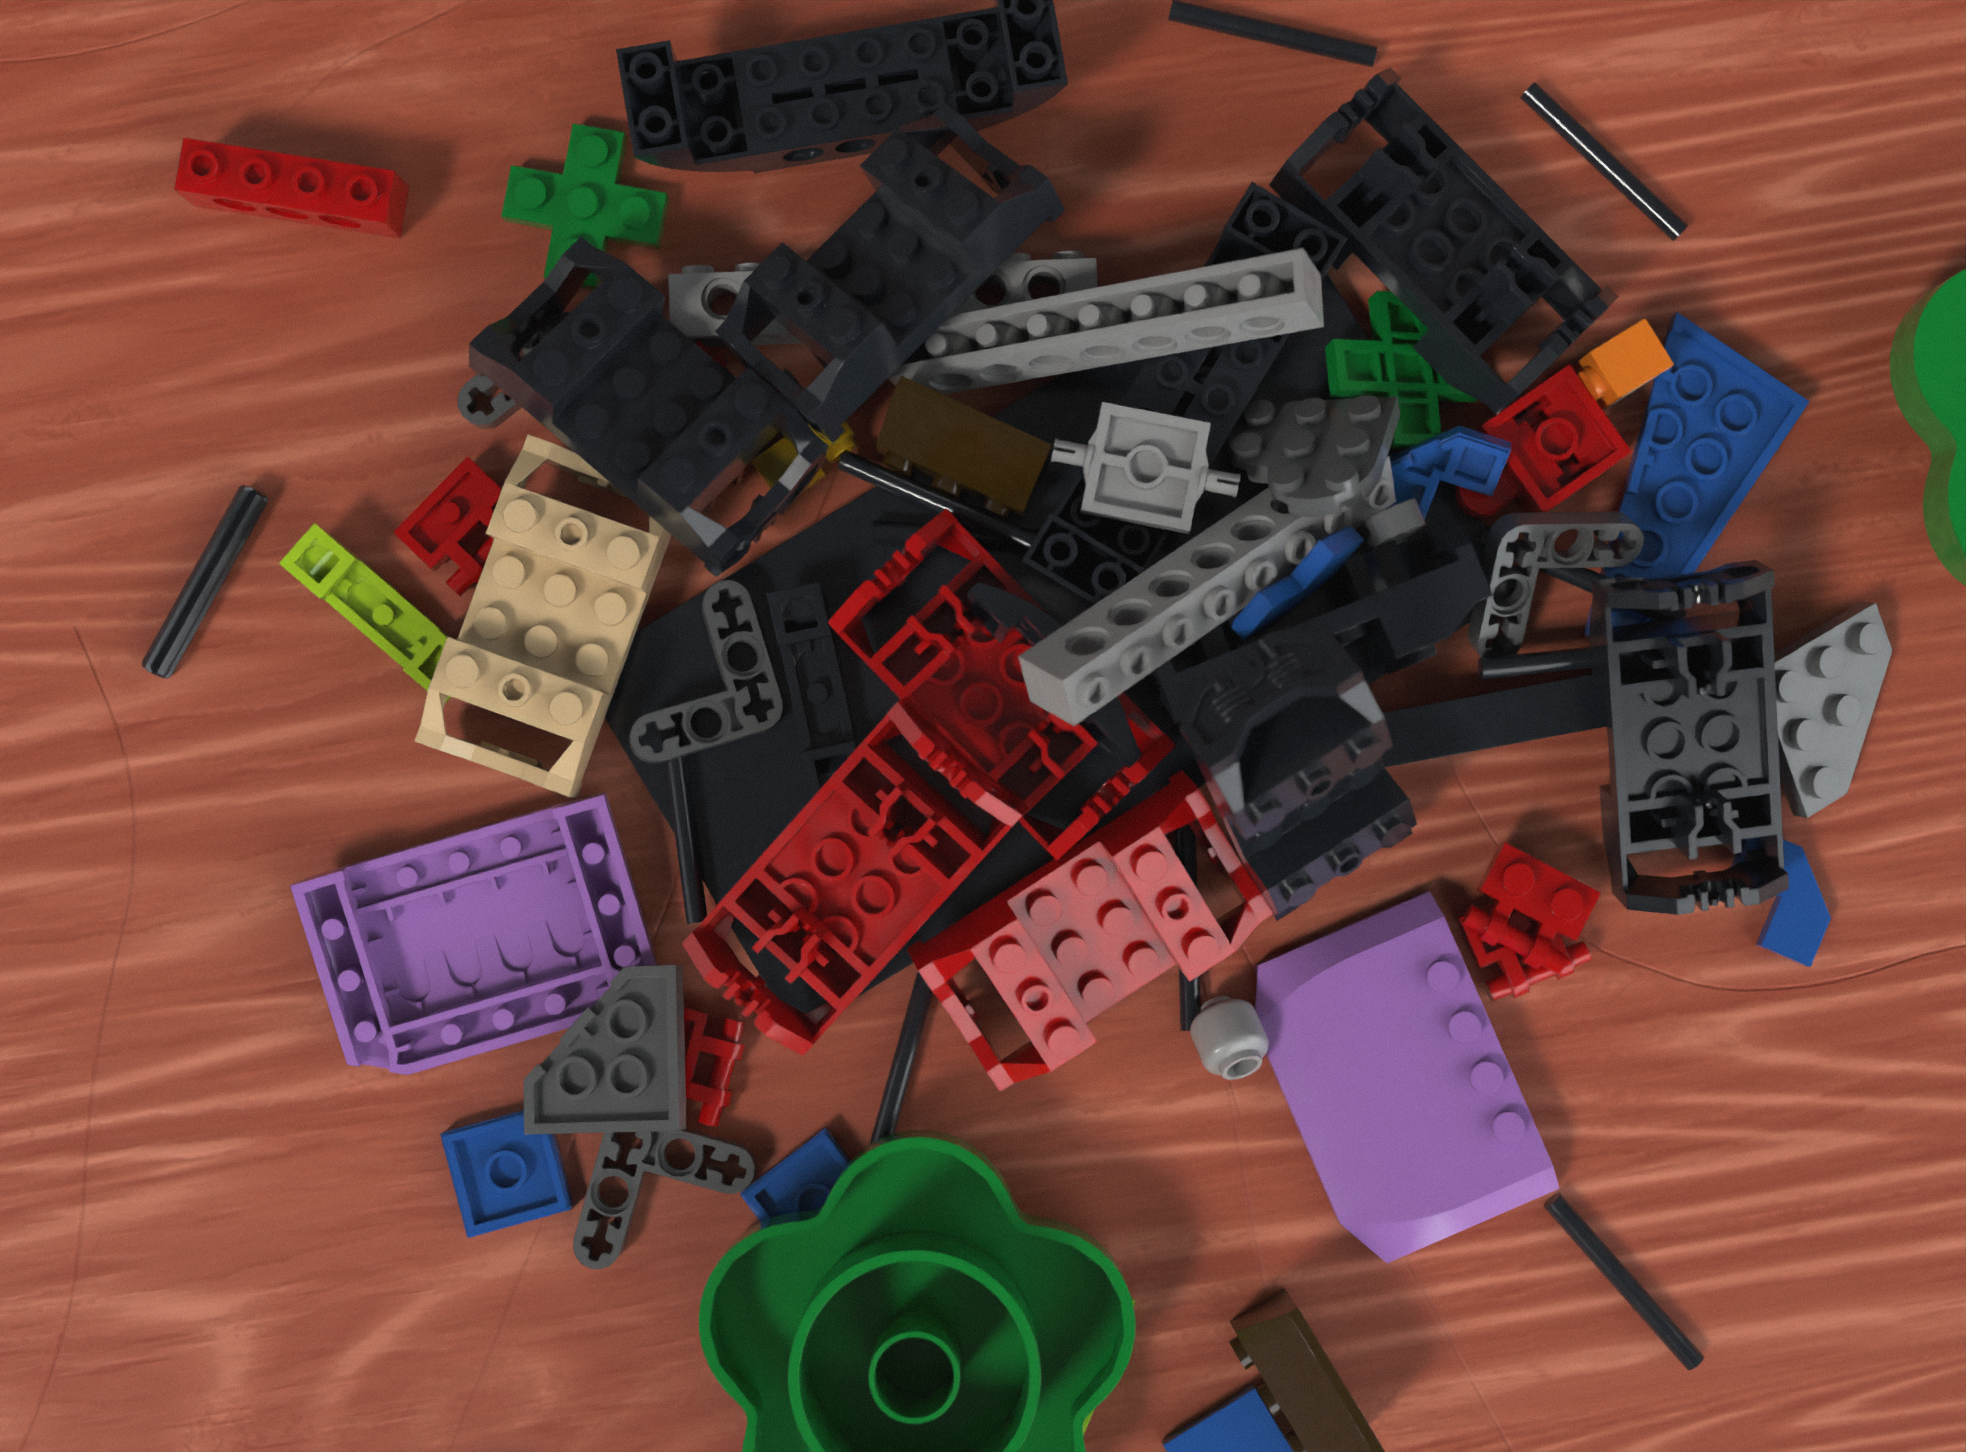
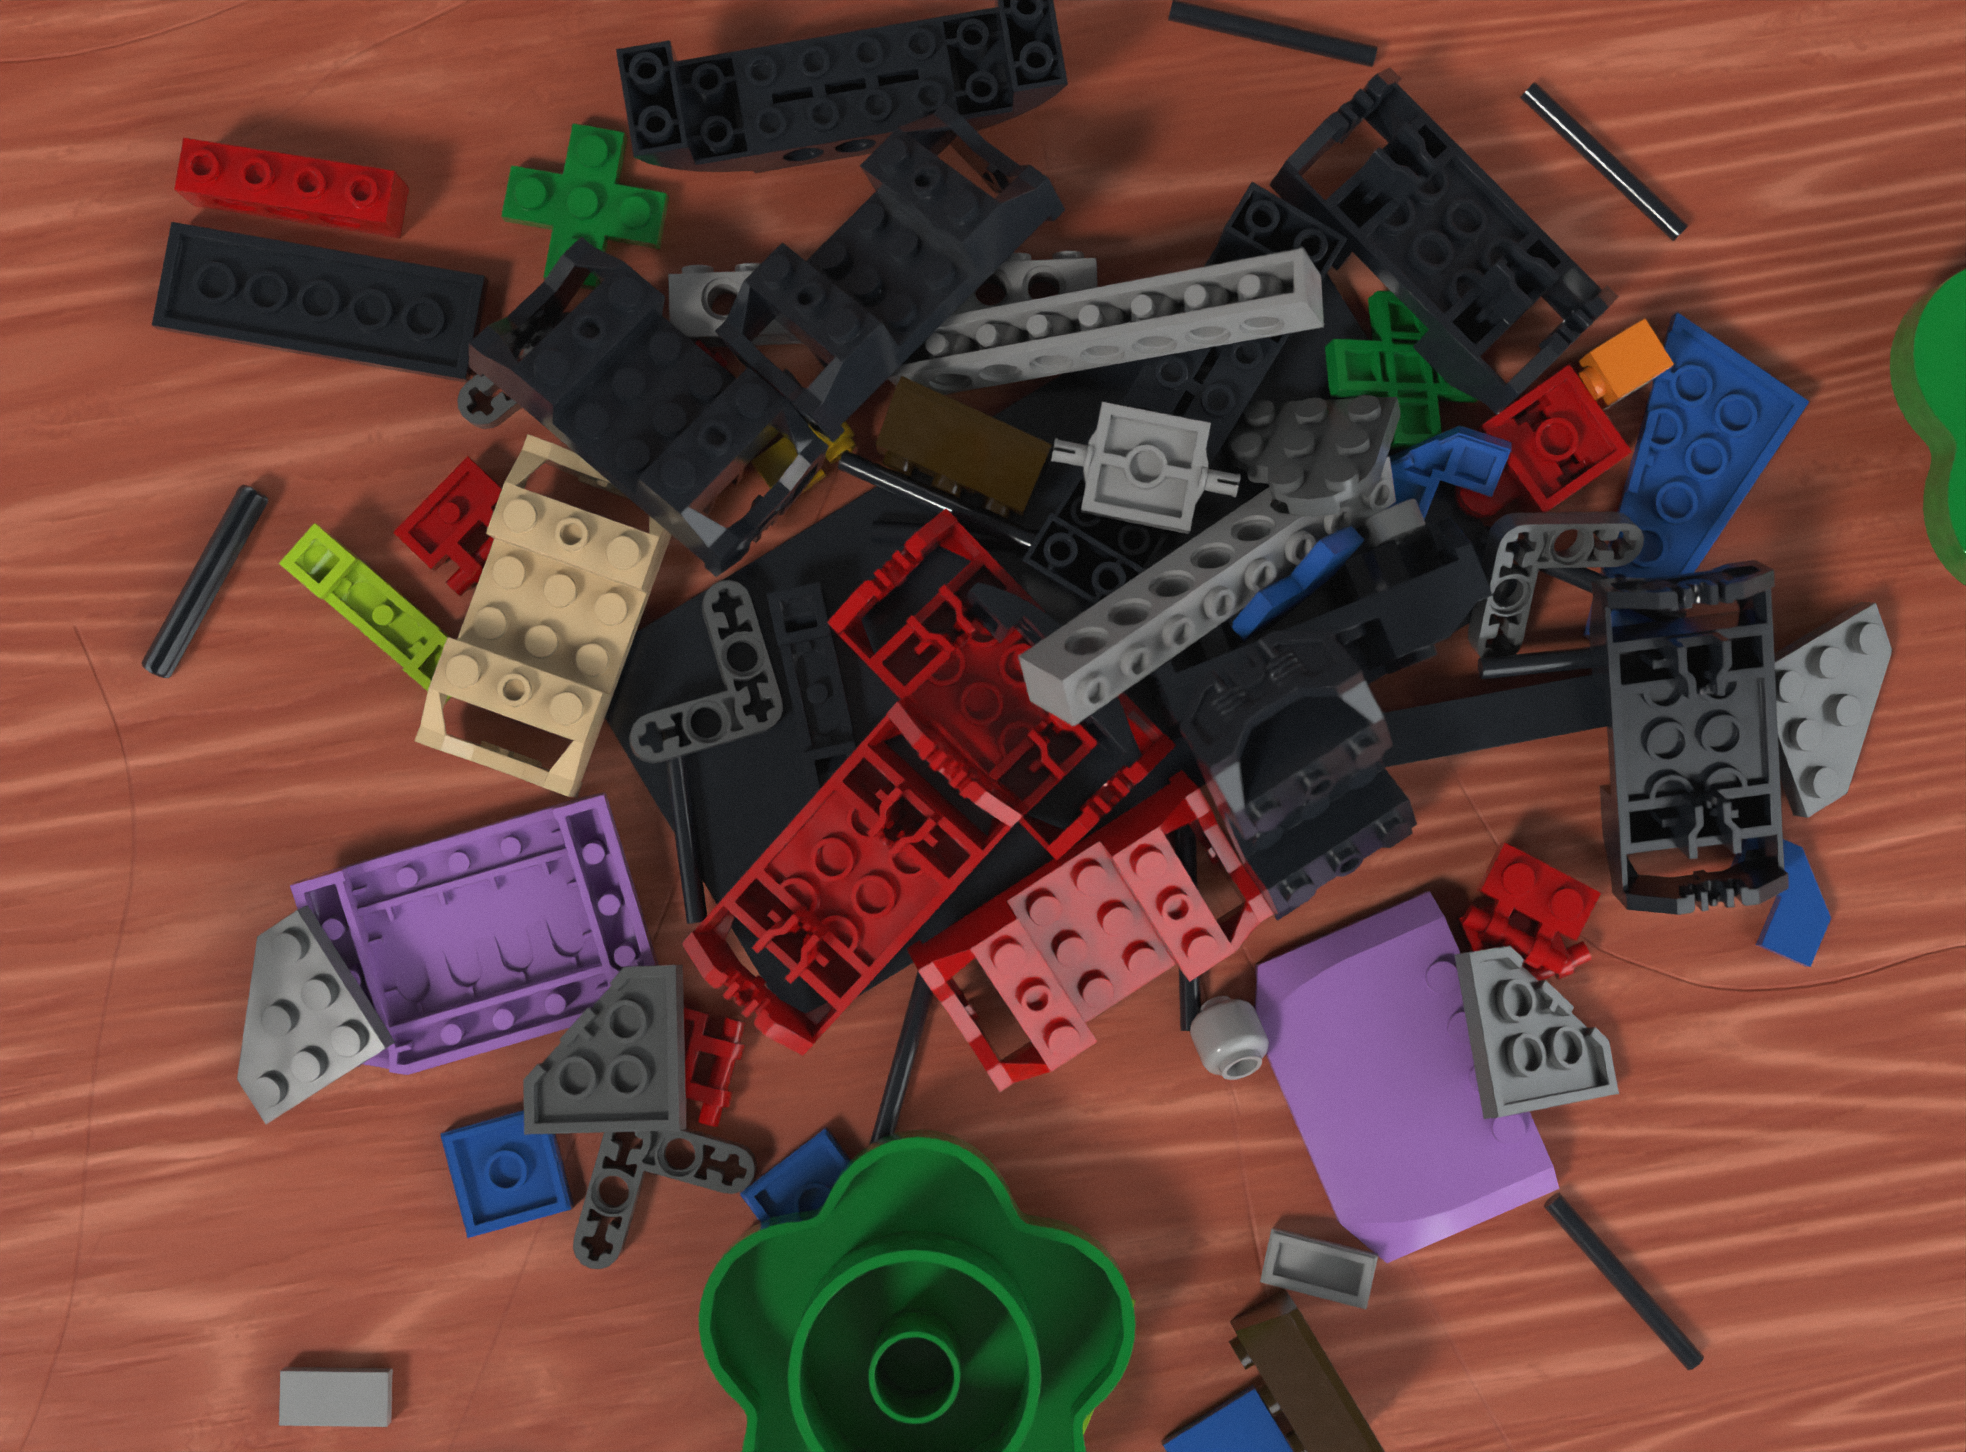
(302, 1017): none -> plate
(319, 302): none -> black plate
(335, 1396): none -> light grey tile
(1319, 1268): none -> light grey tile
(1527, 1039): none -> plate

